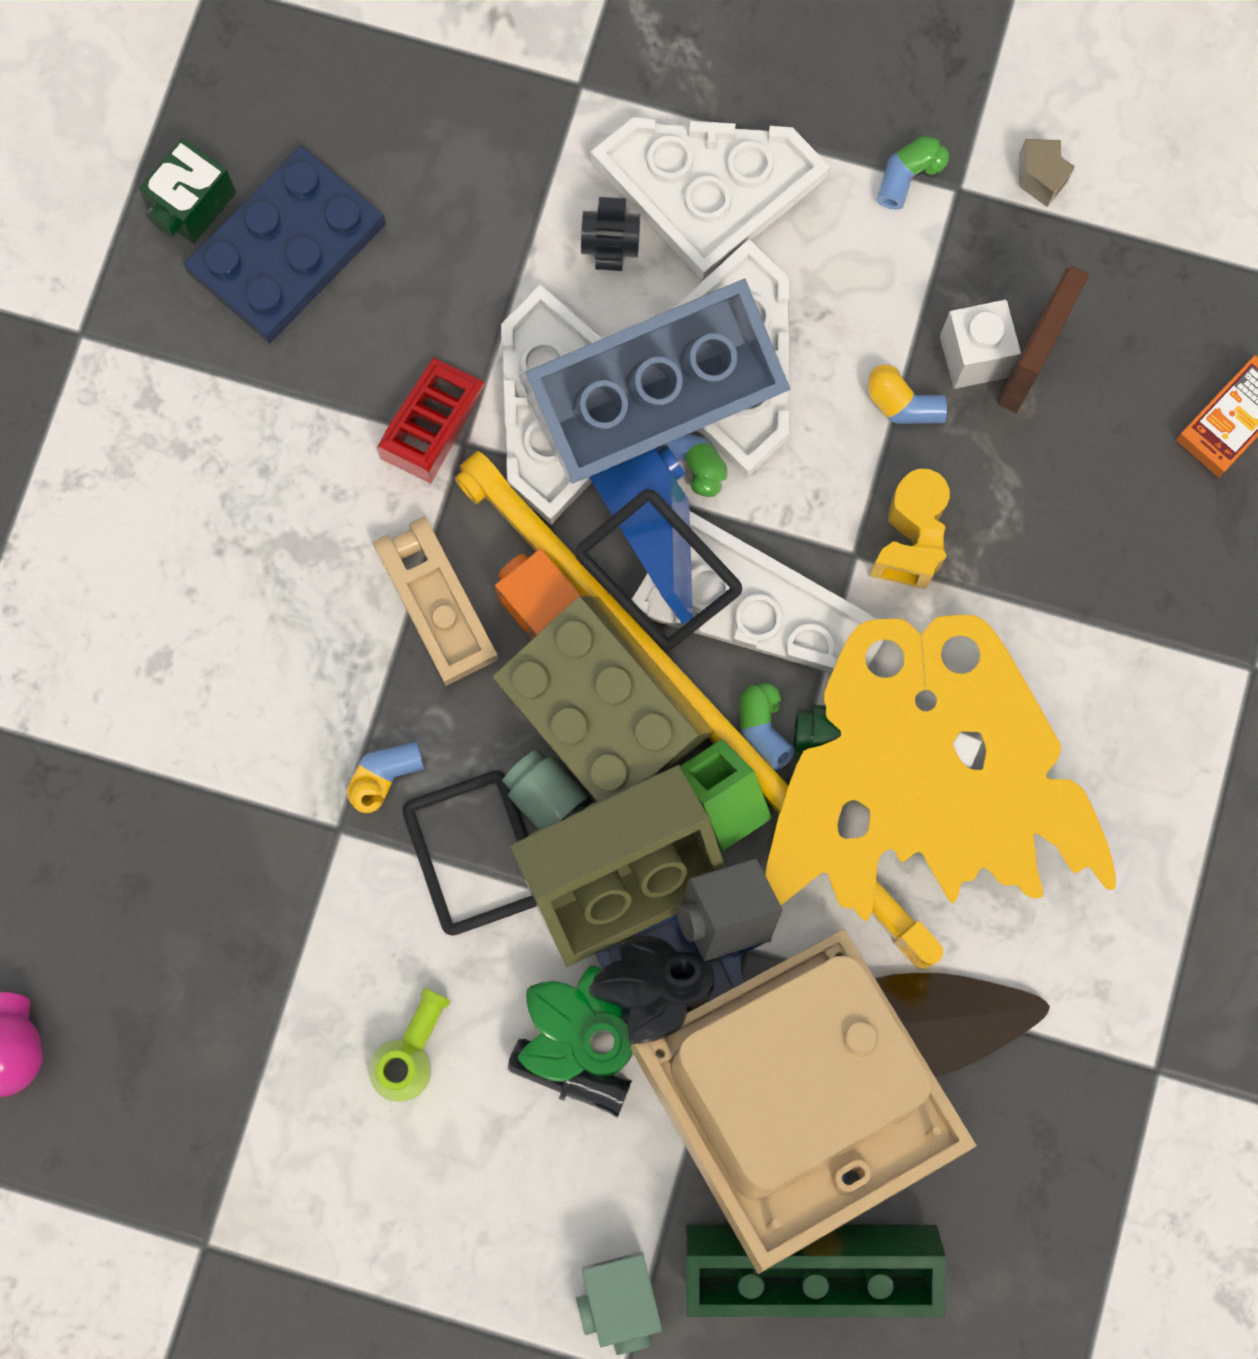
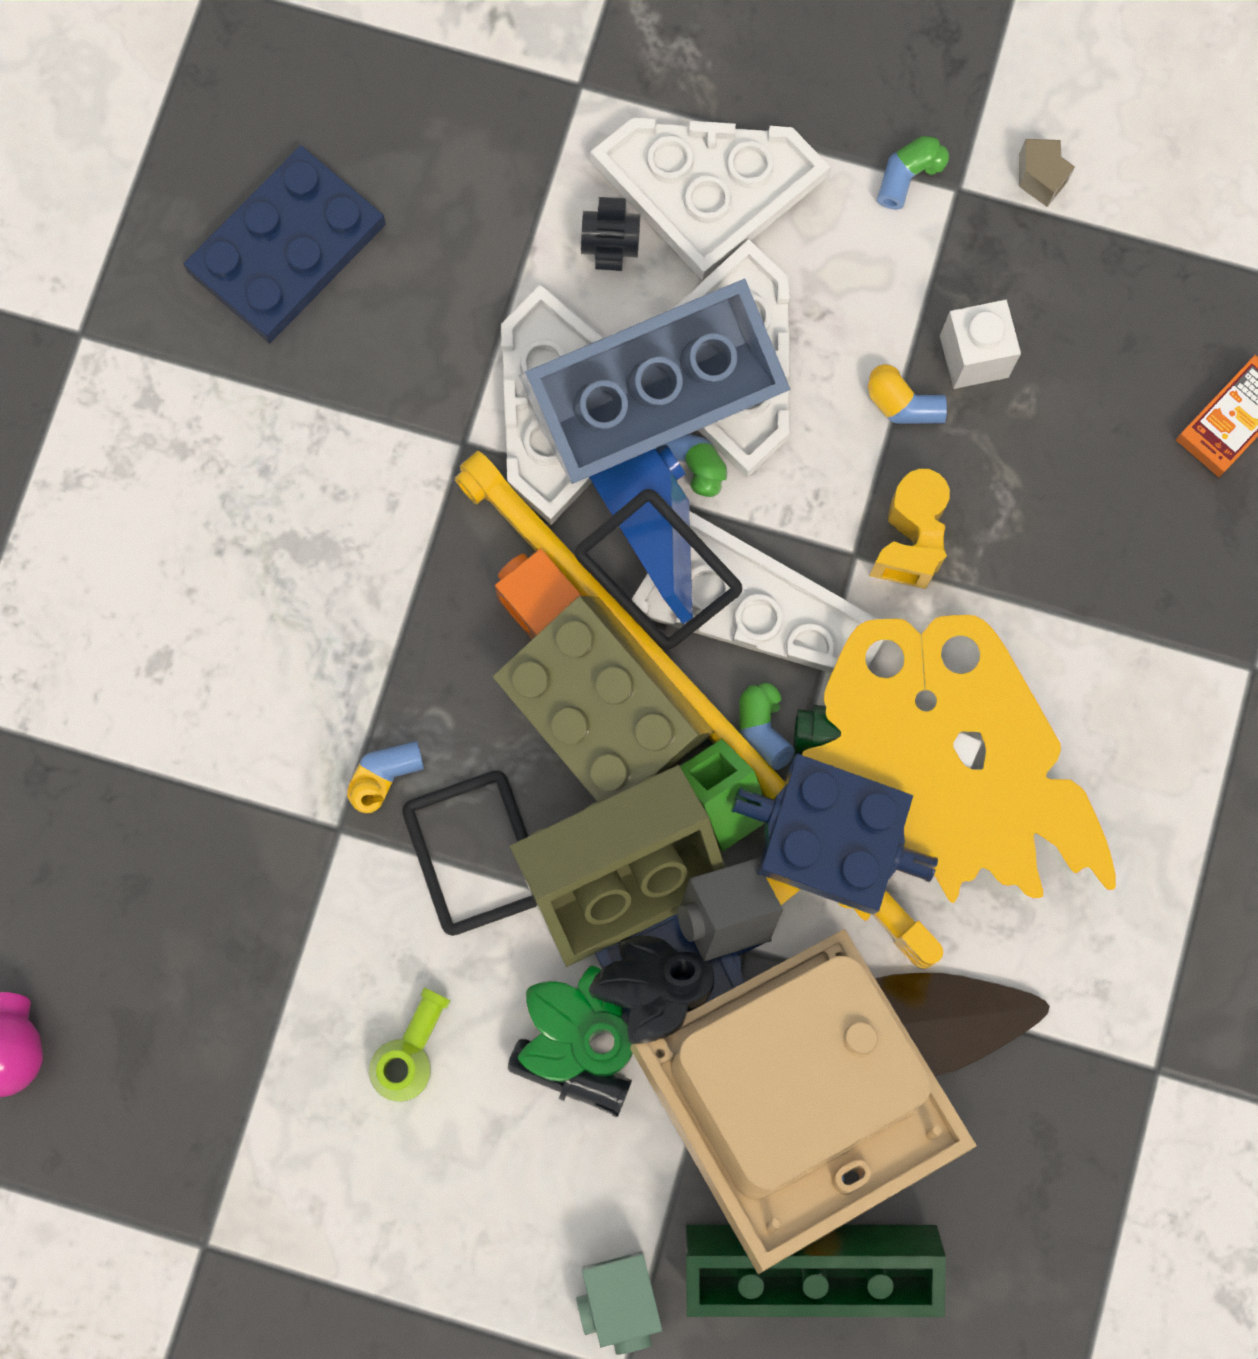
(186, 192): dark green brick -> none
(410, 459): red slope -> none
(436, 603): tan plate -> none
(544, 790): sand green brick -> none
(835, 834): none -> dark blue plate
(1043, 338): reddish brown tile -> none

